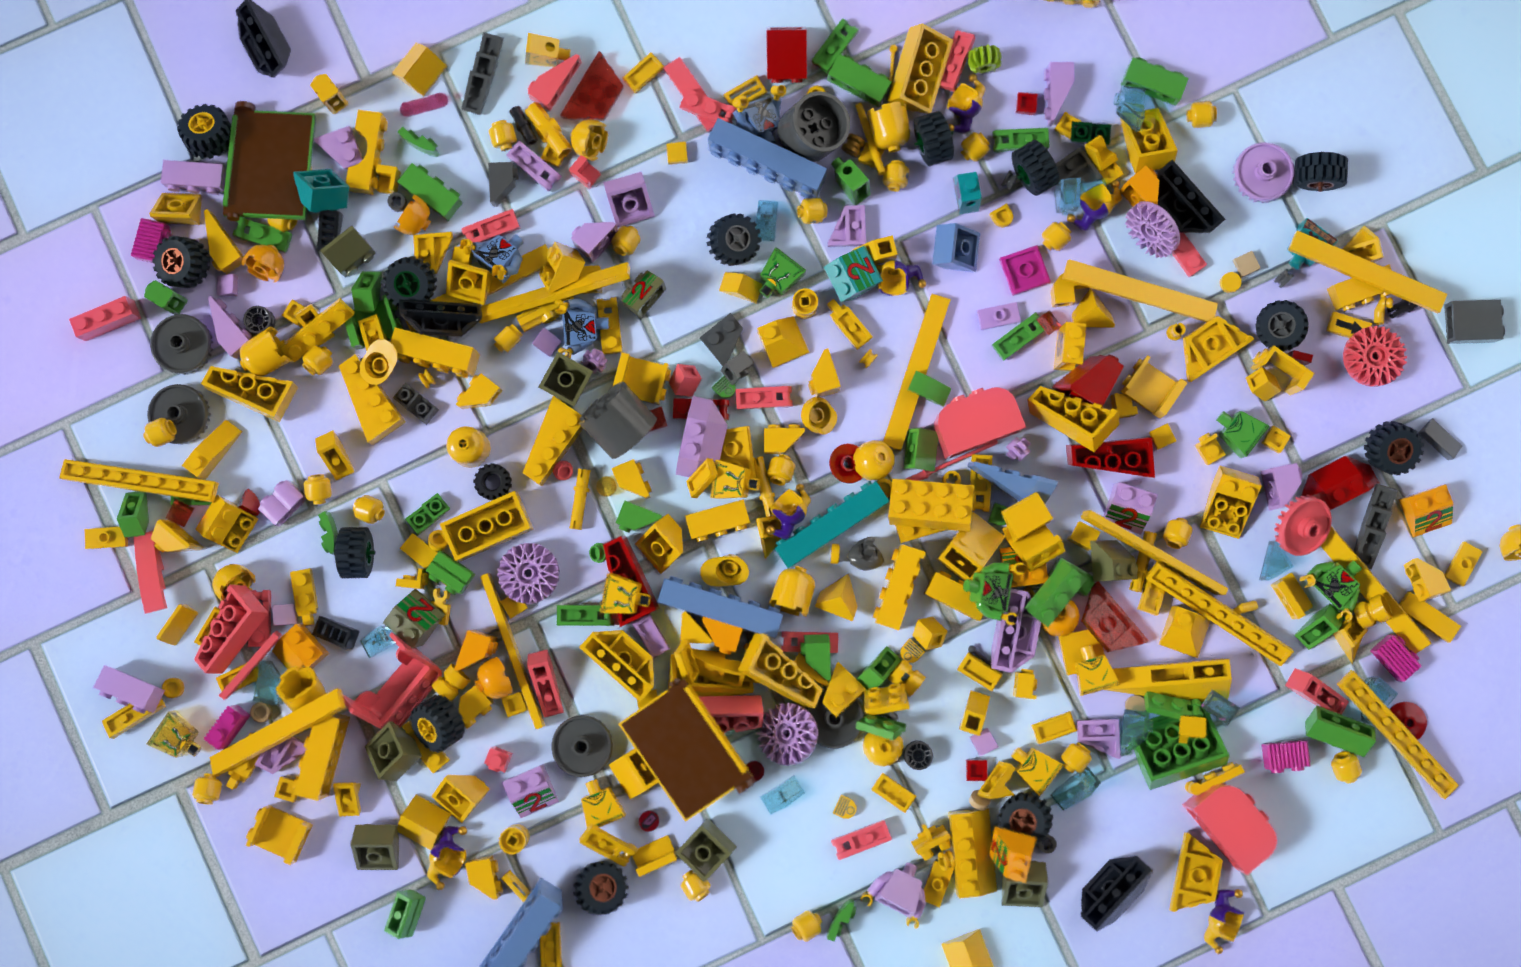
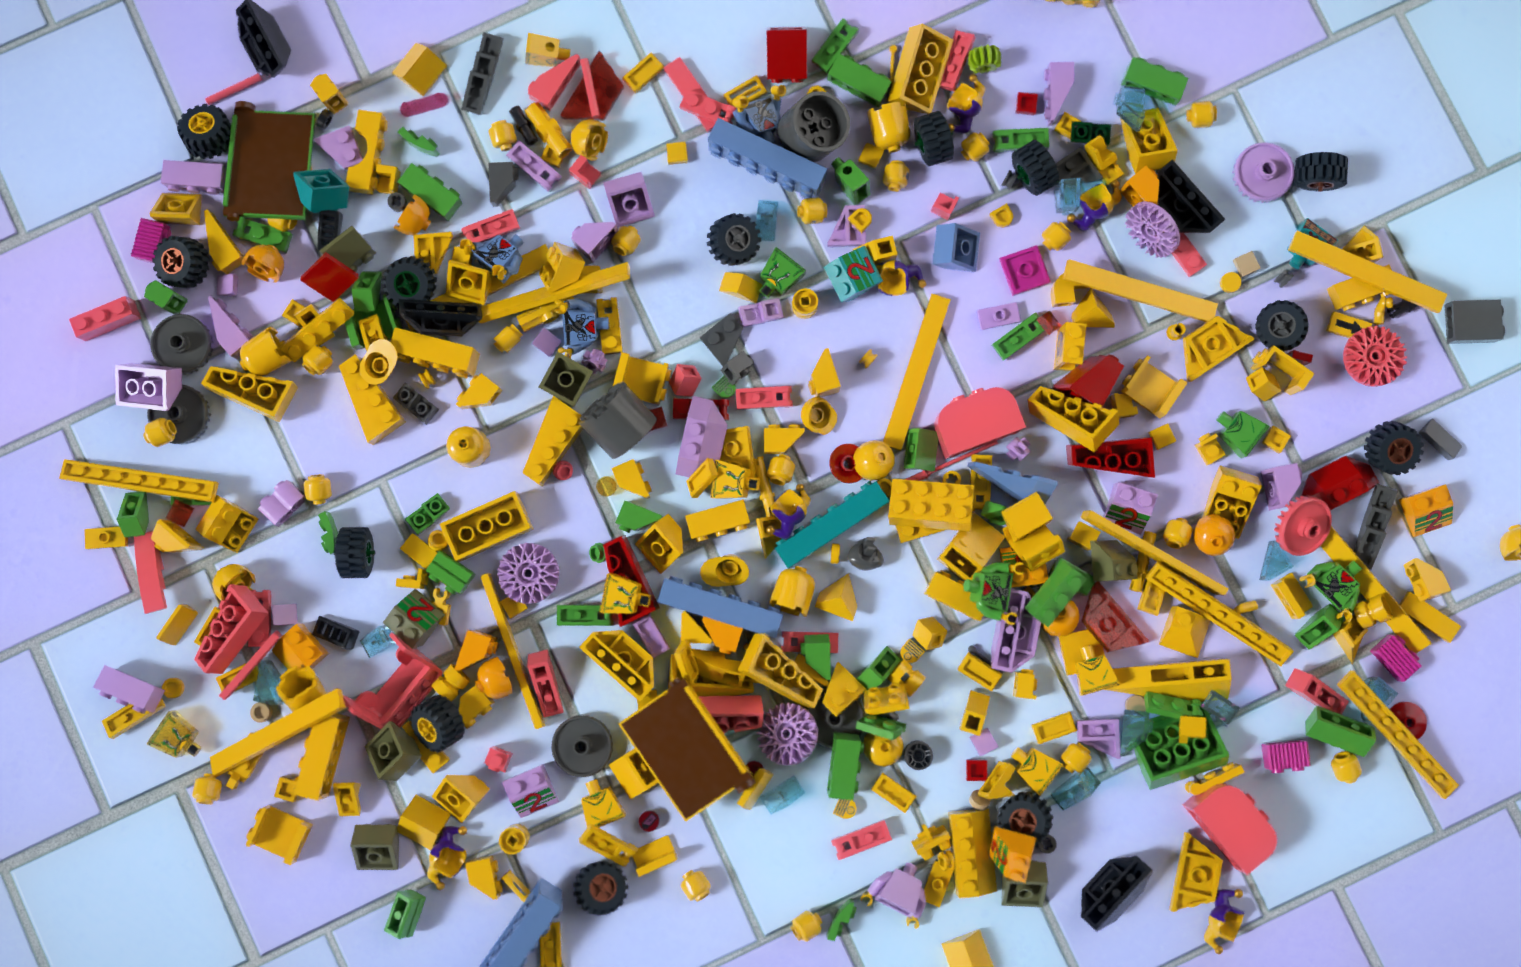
(147, 385): none -> lavender slope
(212, 450): yellow slope -> none
(227, 727): dark pink brick -> none
(233, 89): none -> coral bar
(250, 503): red tile -> none
(251, 319): black wheel -> none
(280, 755): lavender wing -> none
(304, 595): yellow hinge -> none
(324, 119): none -> black tile
(329, 277): none -> red tile
(334, 455): yellow slope -> none
(368, 509): yellow head -> none
(483, 473): black tyre -> none
(514, 704): yellow tile -> none
(580, 499): yellow pin -> none
(590, 87): none -> coral bar
(643, 293): olive slope -> none
(706, 849): olive slope -> none
(753, 793): none -> yellow slope
(760, 313): none -> lavender slope
(782, 341): yellow slope -> none
(844, 766): none -> bright green brick
(849, 324): yellow hinge -> none
(853, 145): pearl gold wheel -> none
(860, 219): none -> yellow tile
(867, 131): yellow bar -> none
(899, 586): yellow wedge -> none
(929, 389): bright green slope -> none
(944, 206): none -> coral panel
(967, 190): teal torso -> none
(992, 510): none -> bright green slope
(1214, 535): none -> light orange cylinder
(1463, 564): yellow plate -> none

